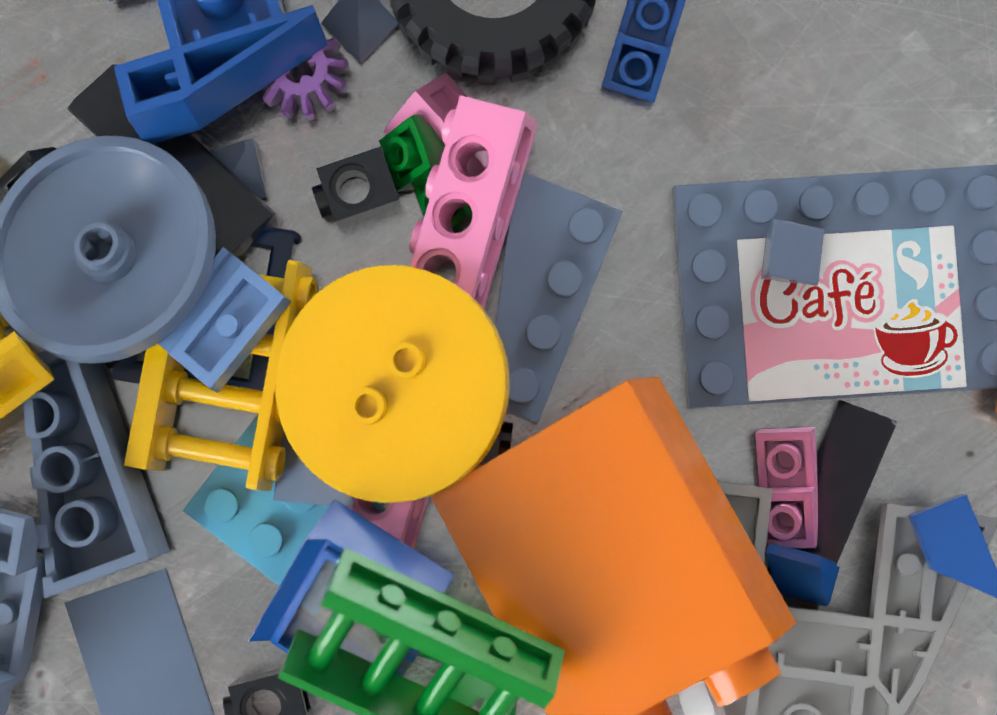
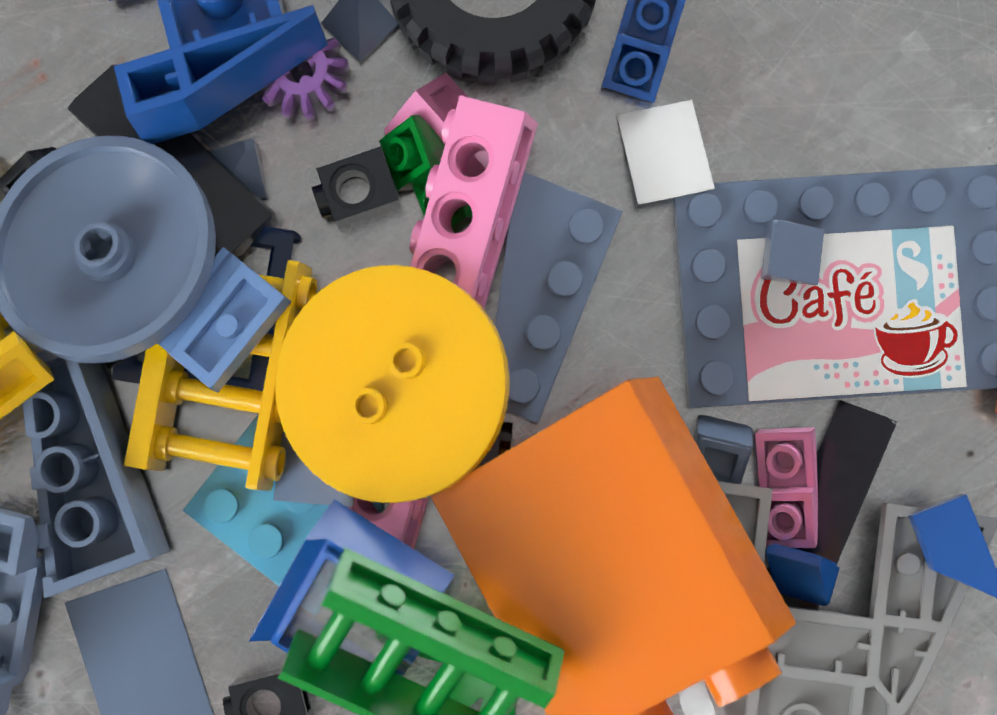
(665, 152): none -> white sticker
(724, 447): none -> sand blue slope

